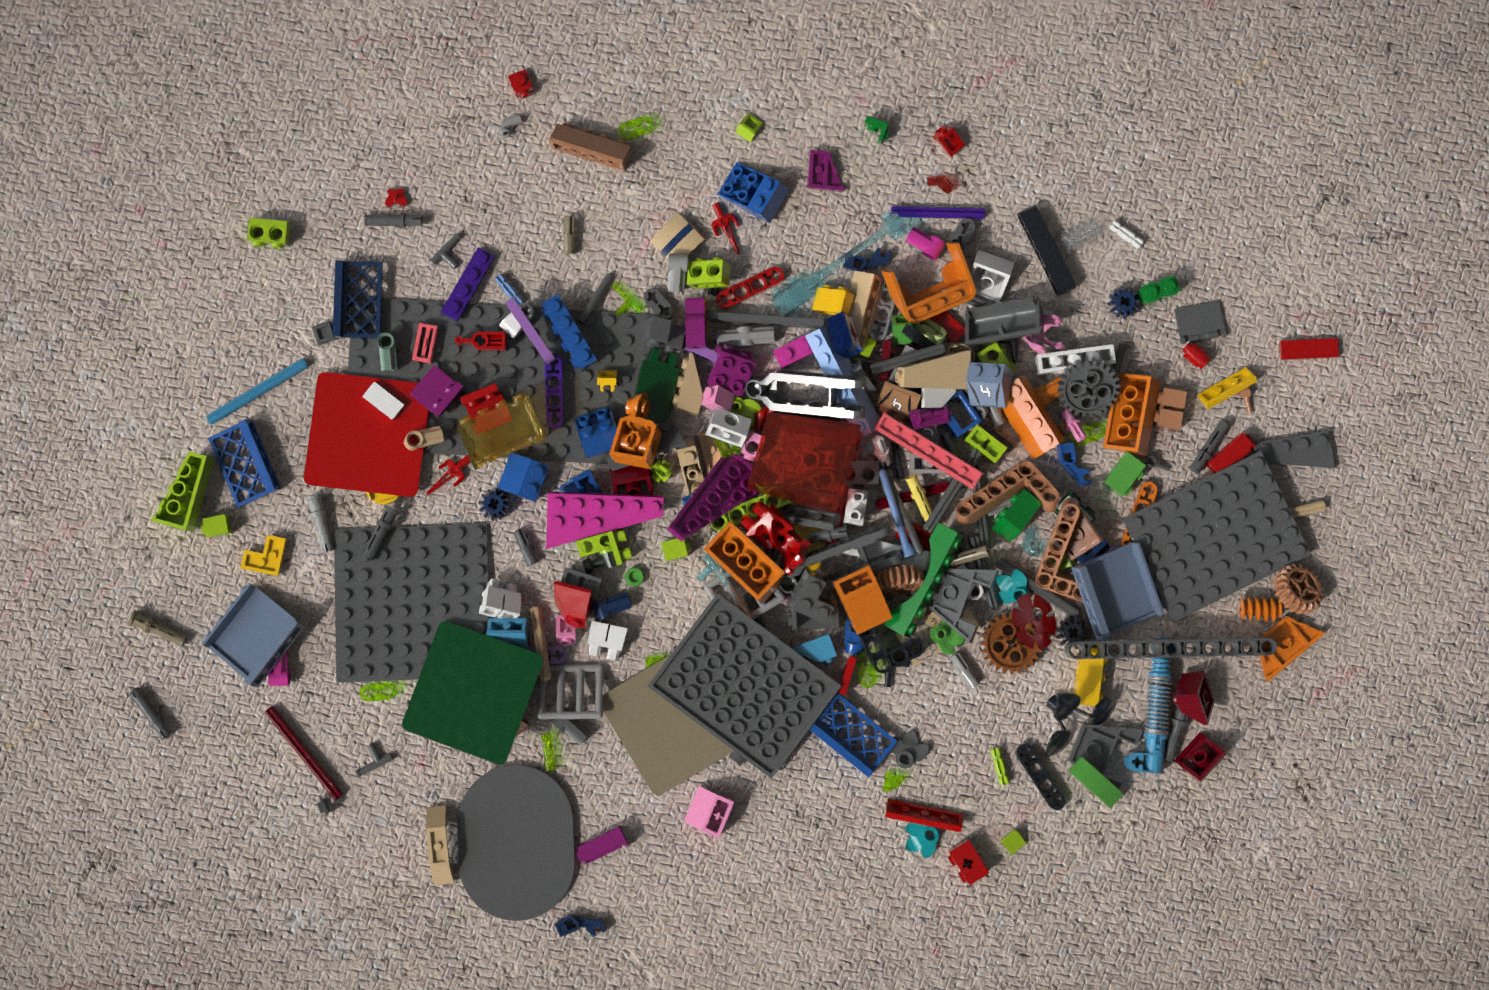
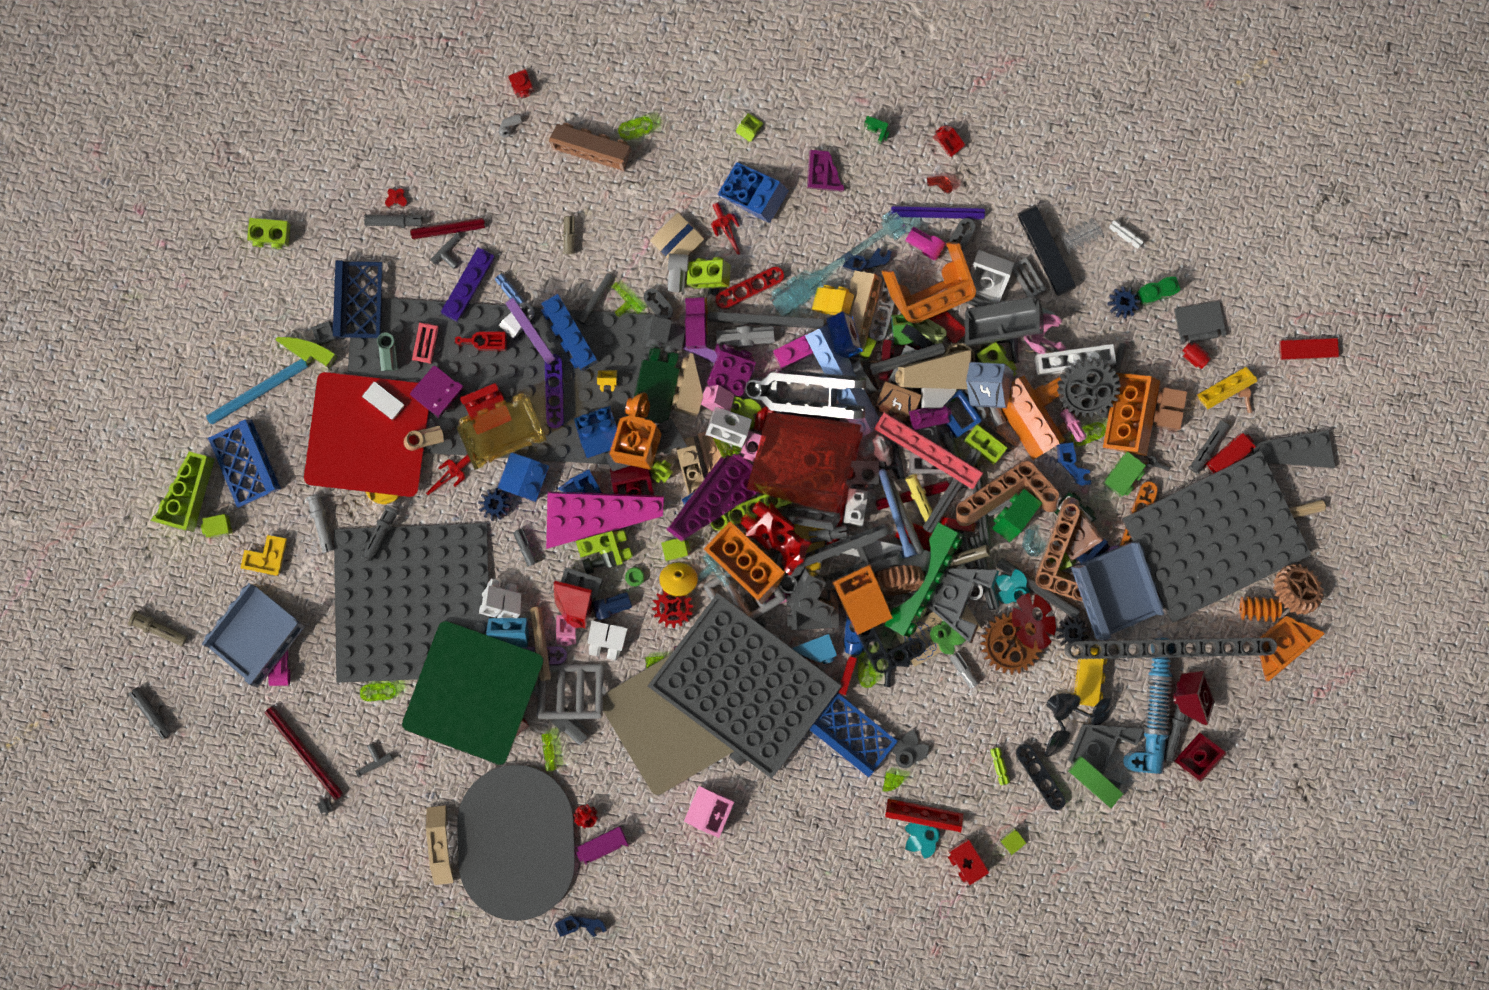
(308, 350): none -> lime slope
(447, 228): none -> dark red axle
(586, 816): none -> red gear
(663, 617): none -> red gear
(678, 585): none -> yellow dish
(952, 523): none -> red beam
(1035, 292): none -> light grey tile

